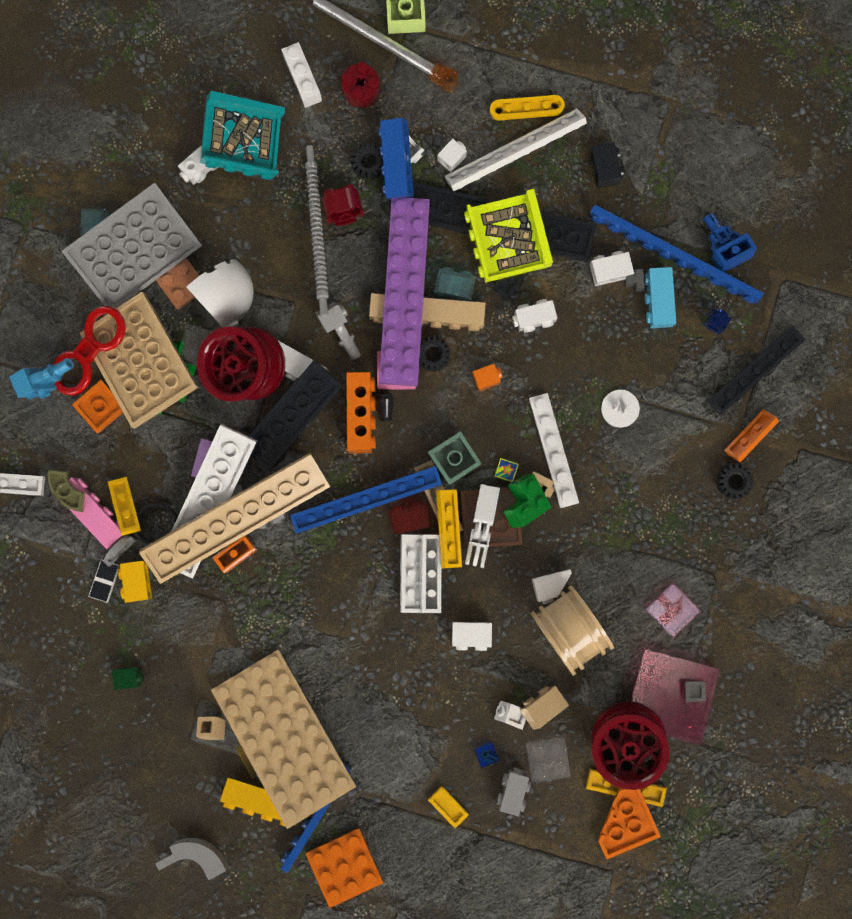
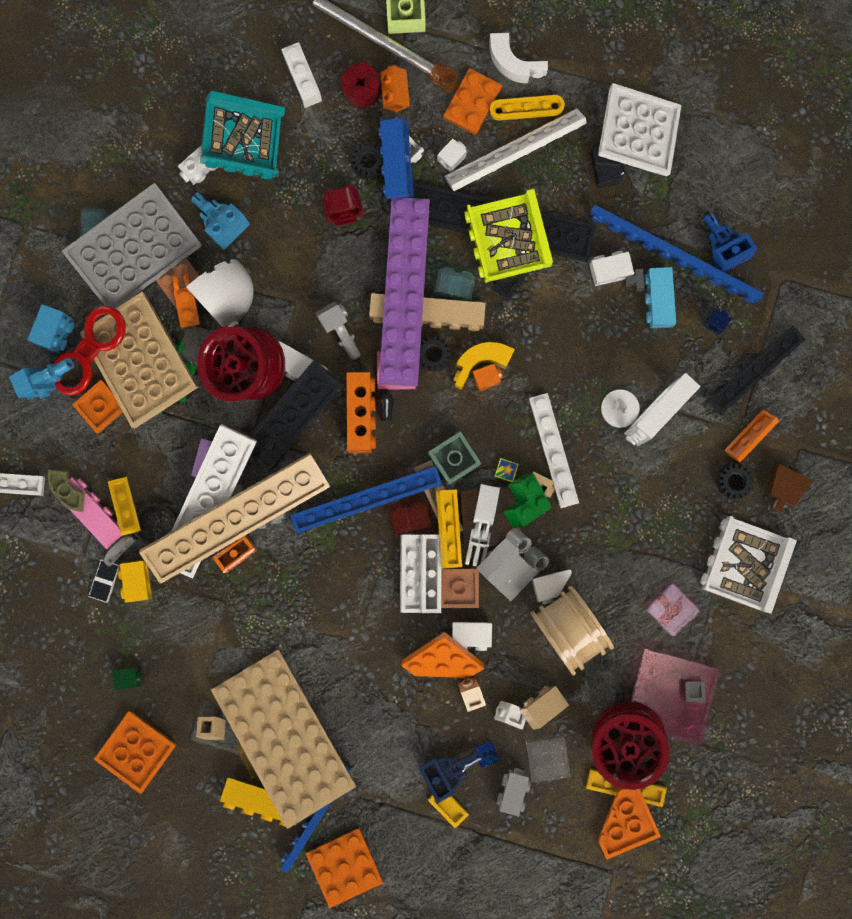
(51, 329): none -> dark azure brick
(135, 752): none -> orange plate
(185, 303): none -> orange hinge
(198, 850): light grey arch -> none
(222, 222): none -> dark azure brick
(322, 293): light grey hose -> none
(394, 88): none -> orange brick
(443, 659): none -> orange plate
(443, 775): none -> dark blue brick
(459, 588): none -> nougat plate
(471, 694): none -> tan bracket
(472, 101): none -> orange plate
(482, 353): none -> yellow arch
(508, 569): none -> light grey piece
(510, 65): none -> white arch
(529, 317): white brick -> none
(639, 130): none -> white plate
(661, 410): none -> white window
(747, 564): none -> white panel
(786, 487): none -> reddish brown torso

